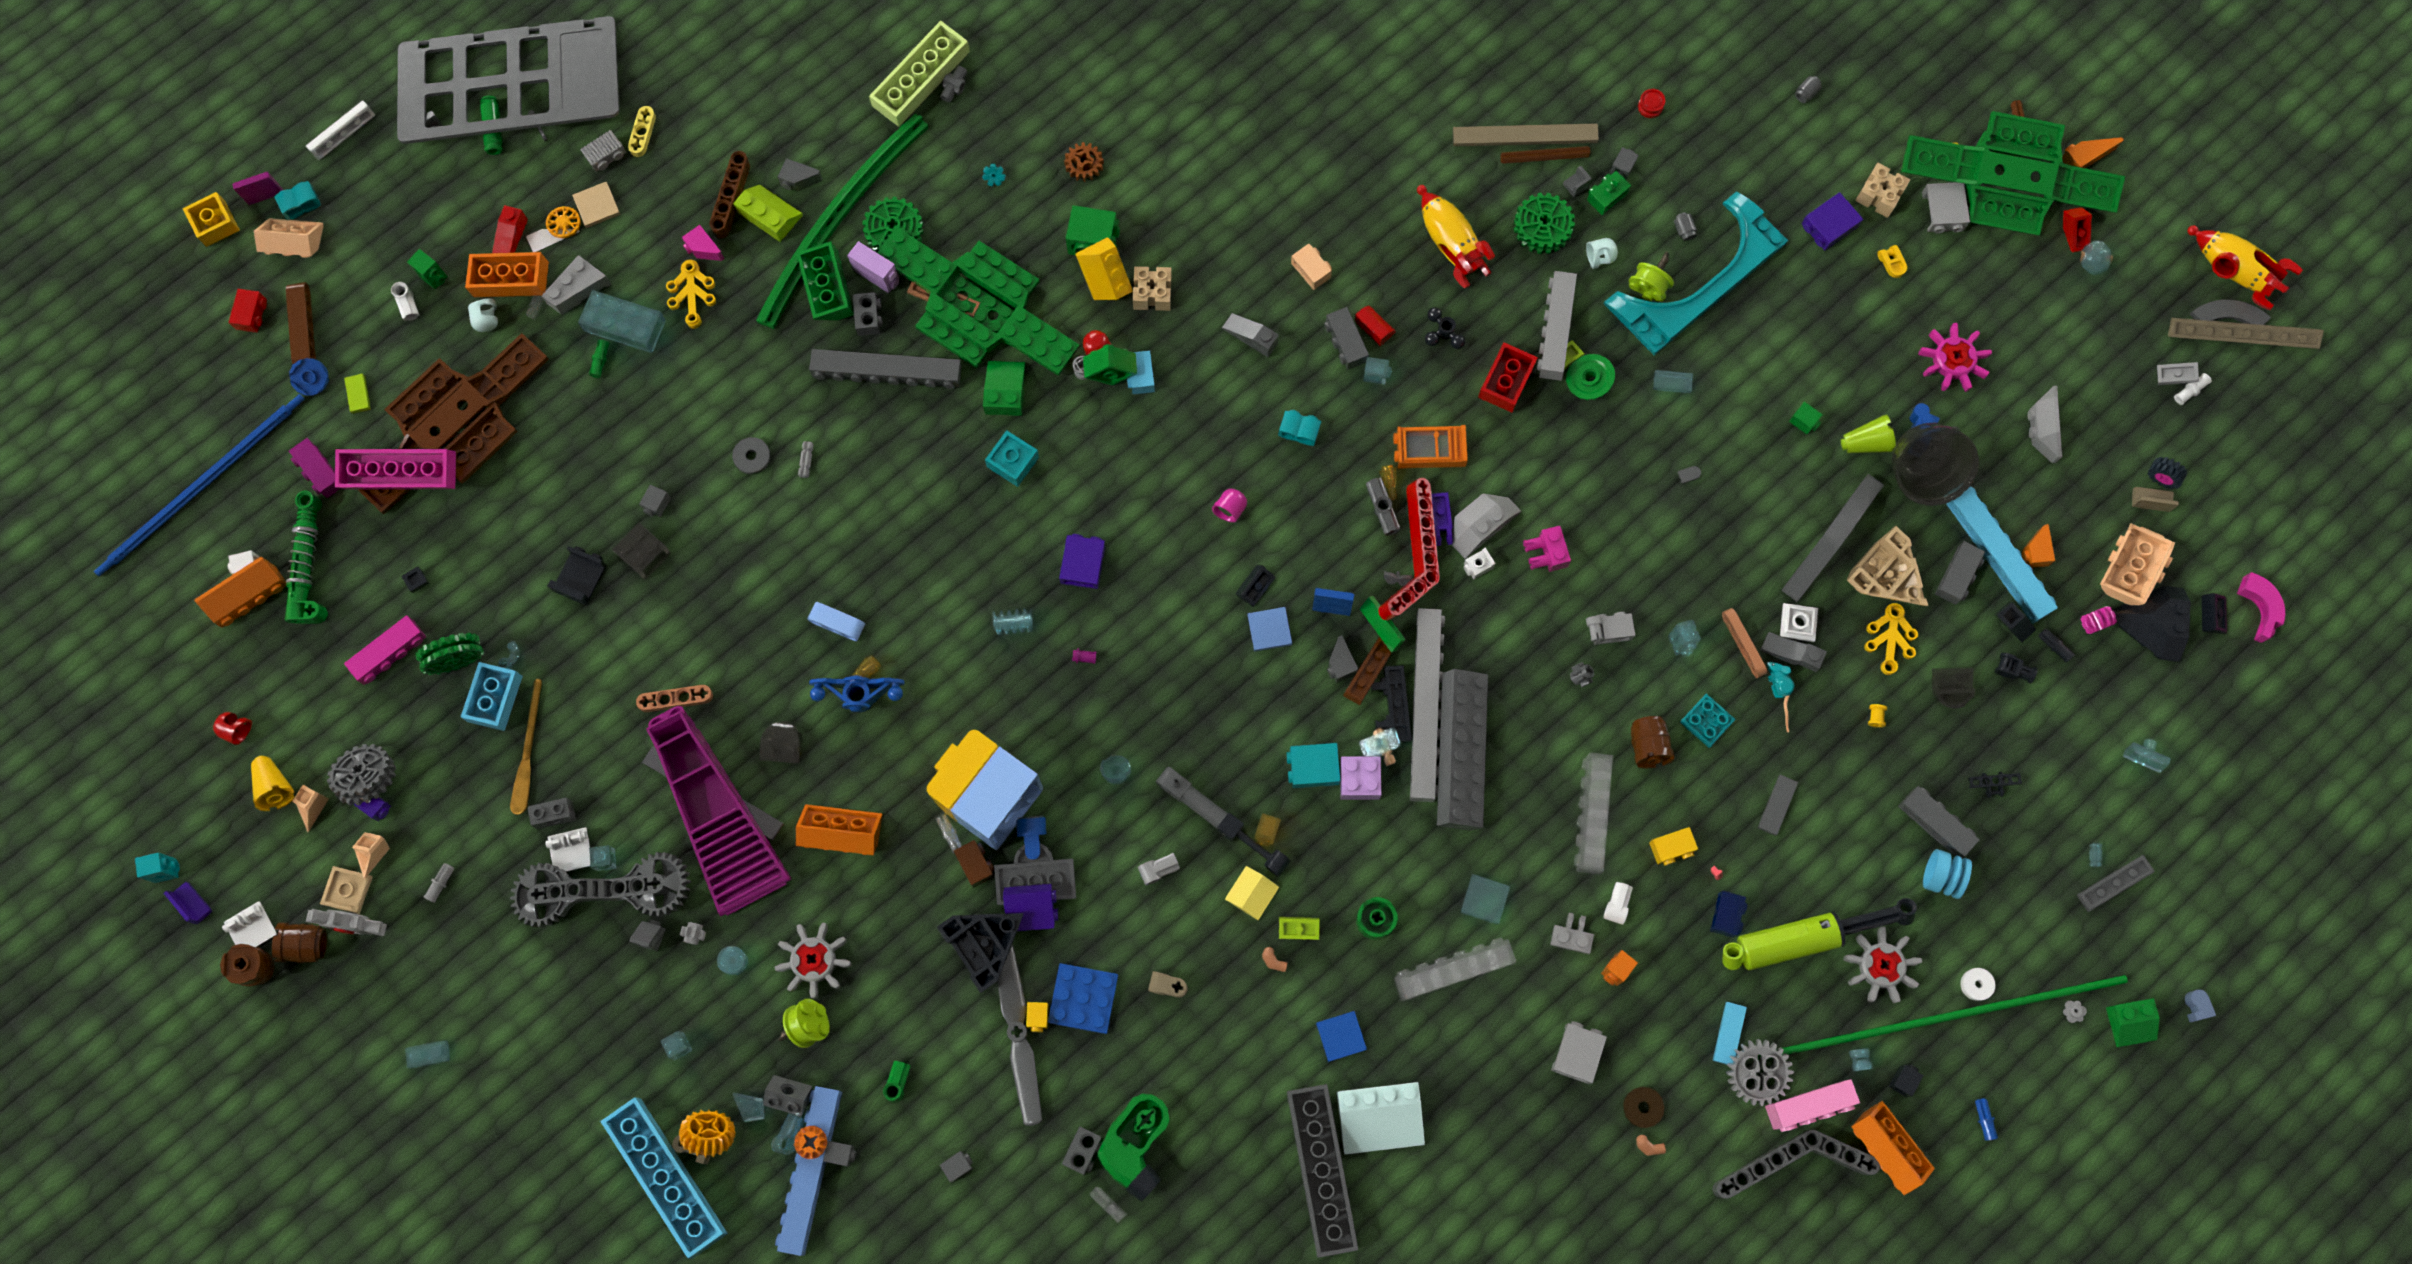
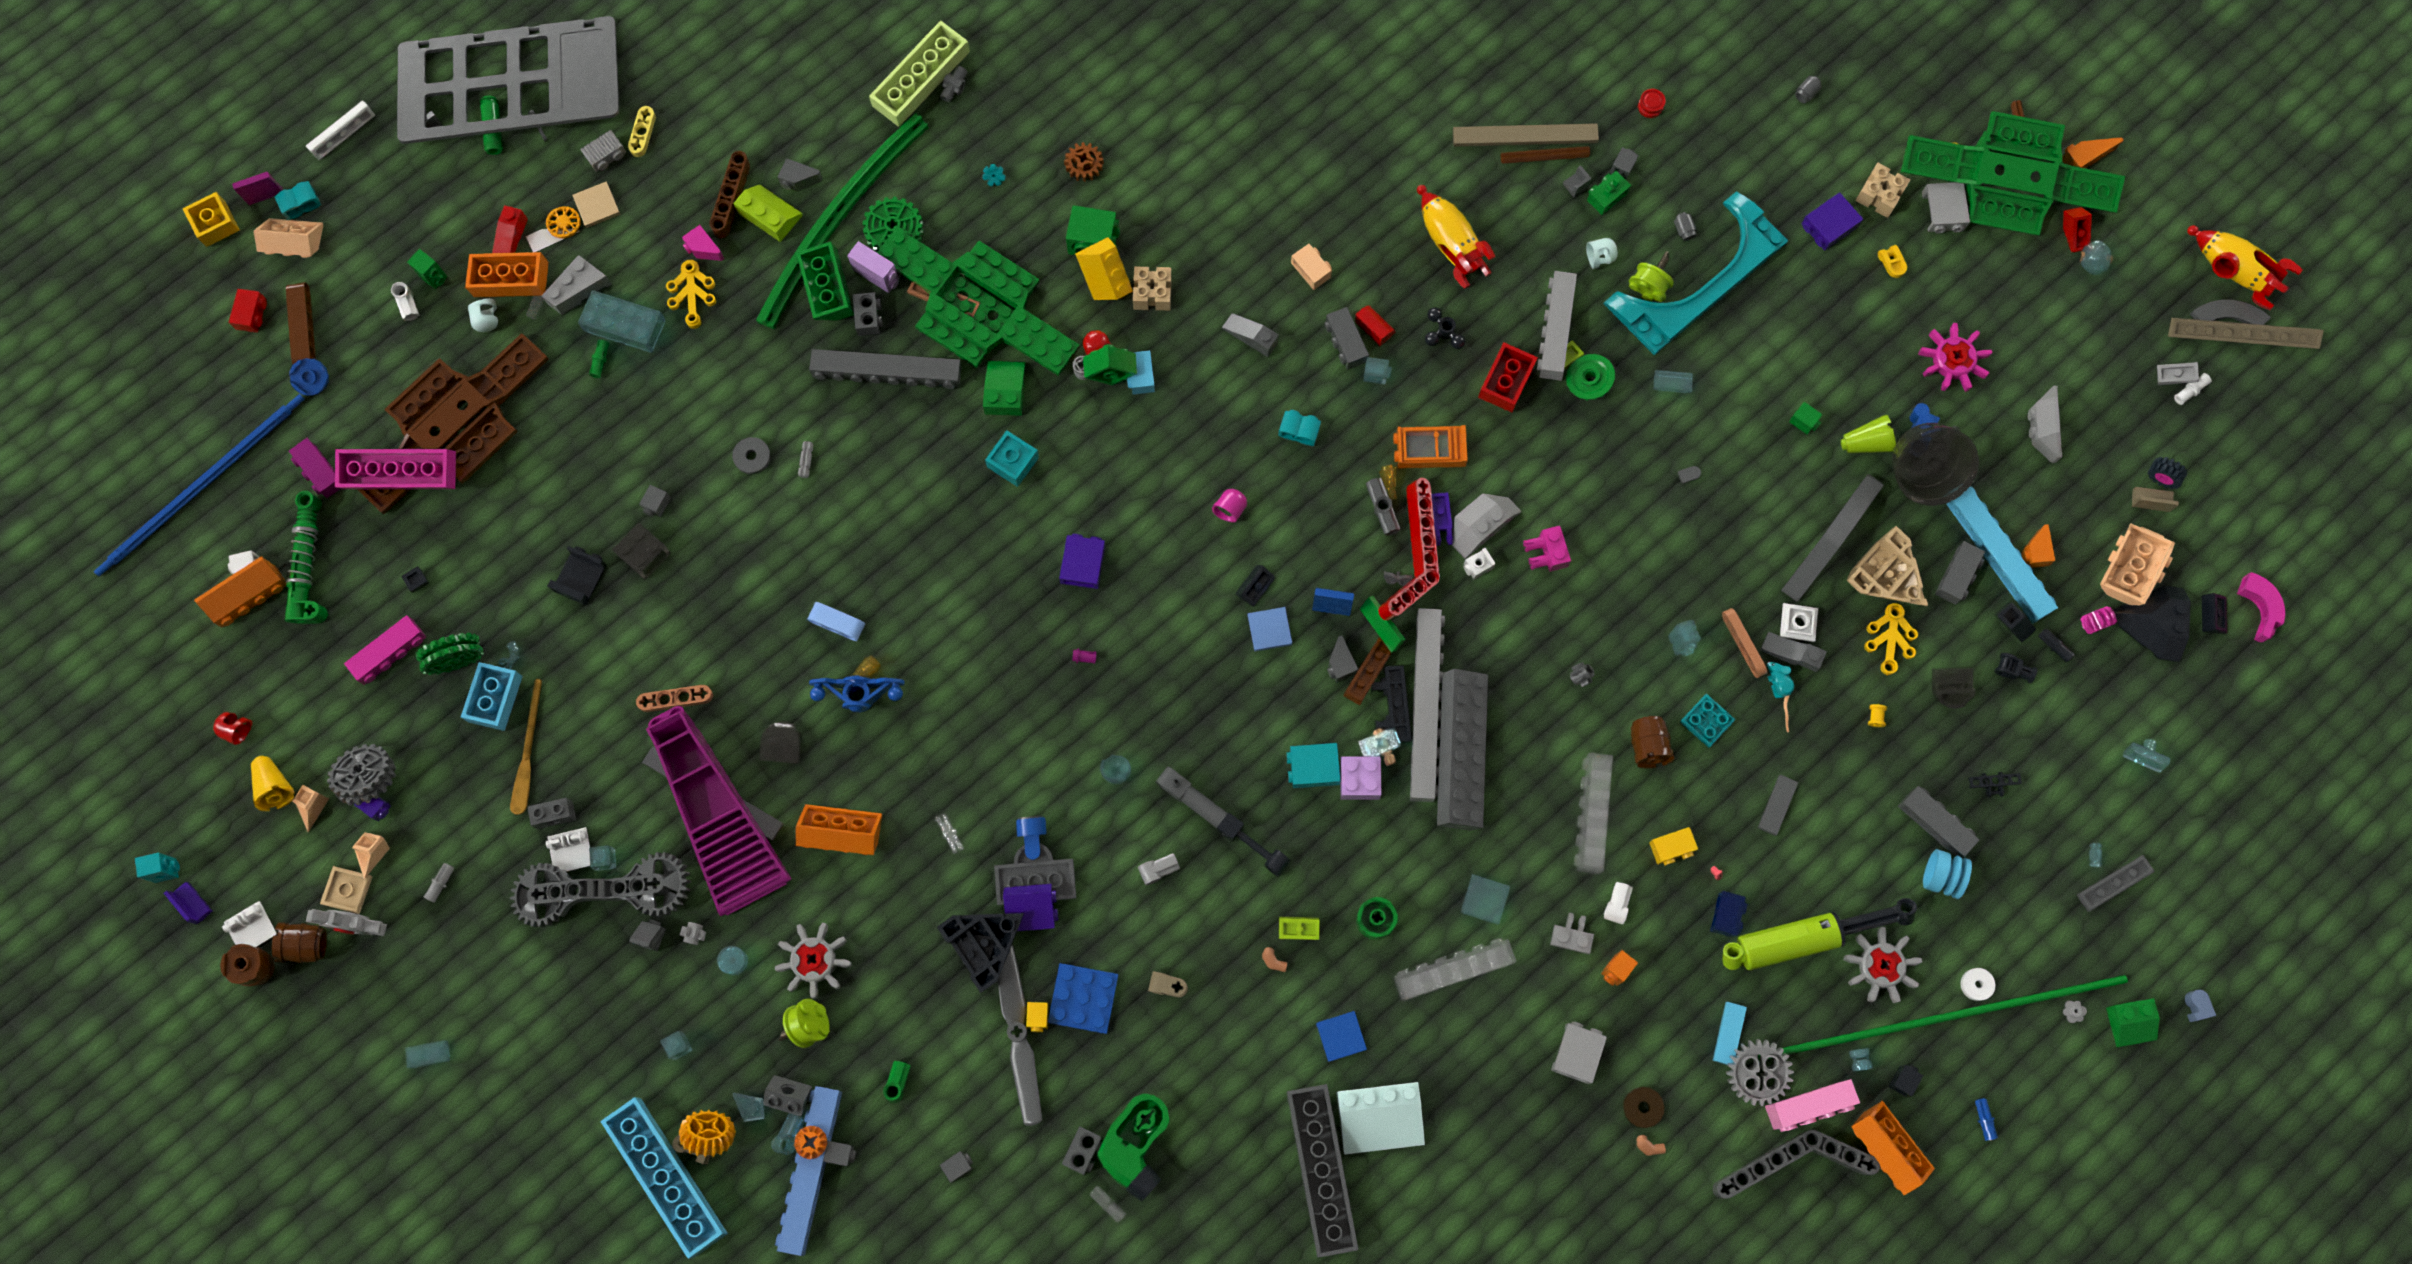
(357, 393): lime tile -> none
(974, 864): reddish brown piece -> none
(983, 787): light blue piece -> none
(1013, 622): clear light blue piece -> none
(1252, 893): light yellow slope -> none
(1267, 829): clear yellow brick -> none
(1545, 236): green piece -> none
(1611, 628): light grey hinge -> none

